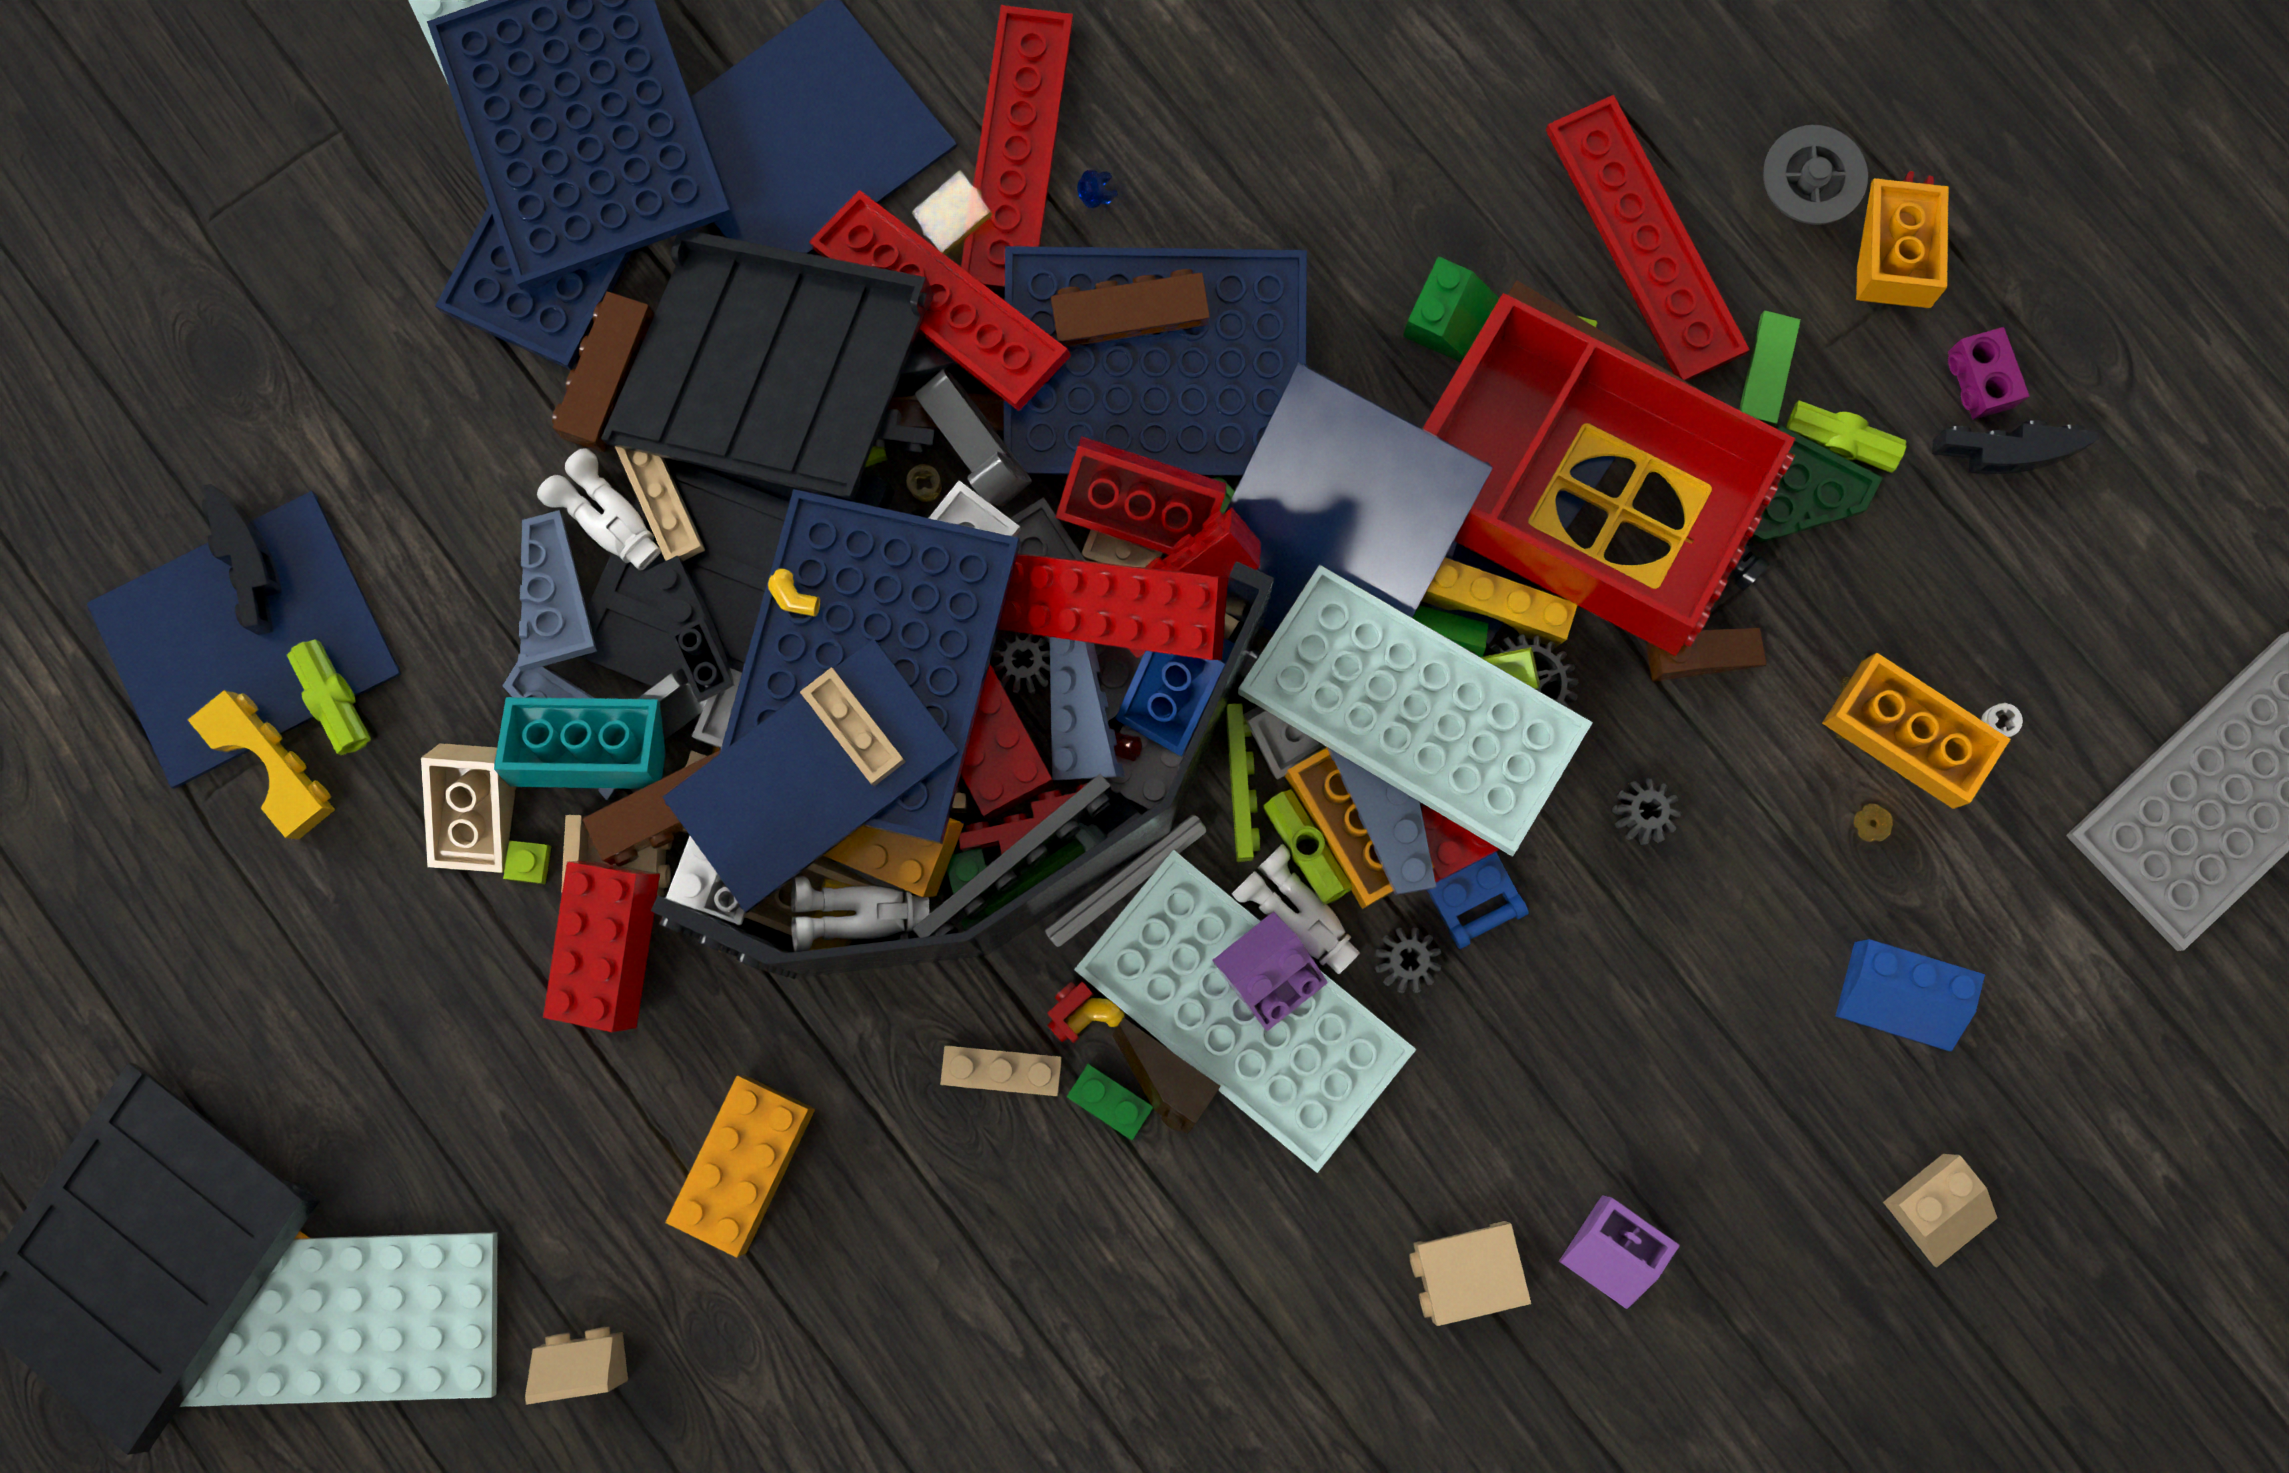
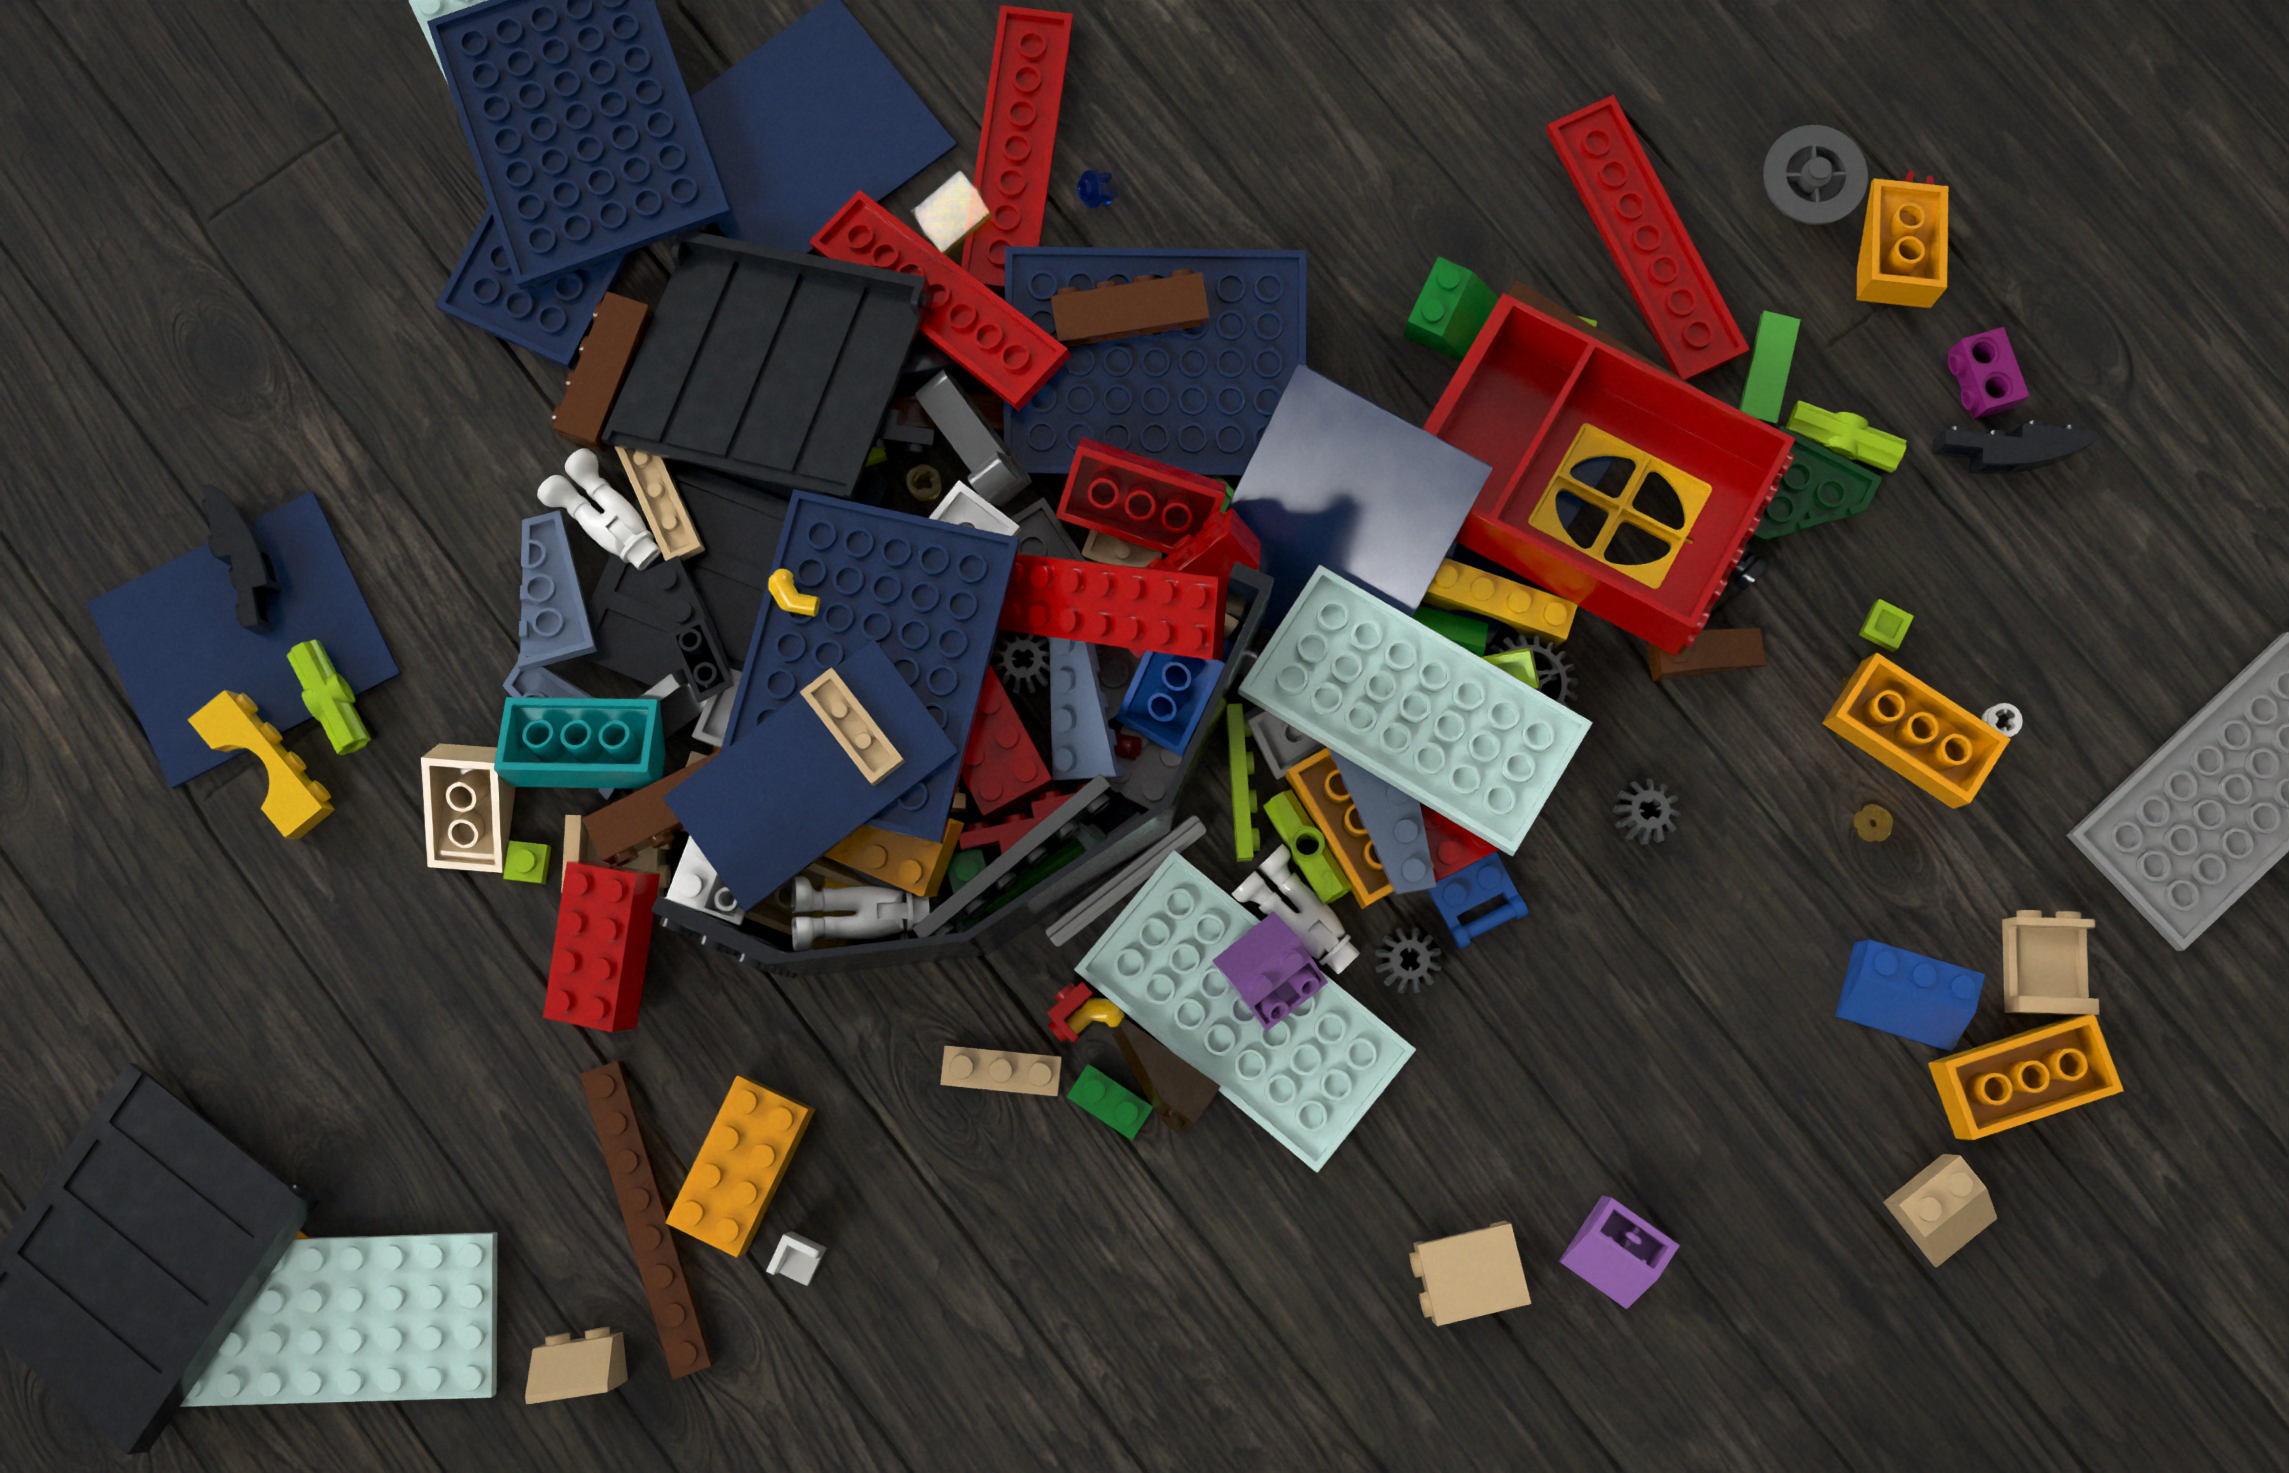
(645, 1220): none -> reddish brown plate
(796, 1258): none -> white panel
(1886, 625): none -> lime plate
(2025, 1077): none -> light orange brick
(2046, 964): none -> tan panel

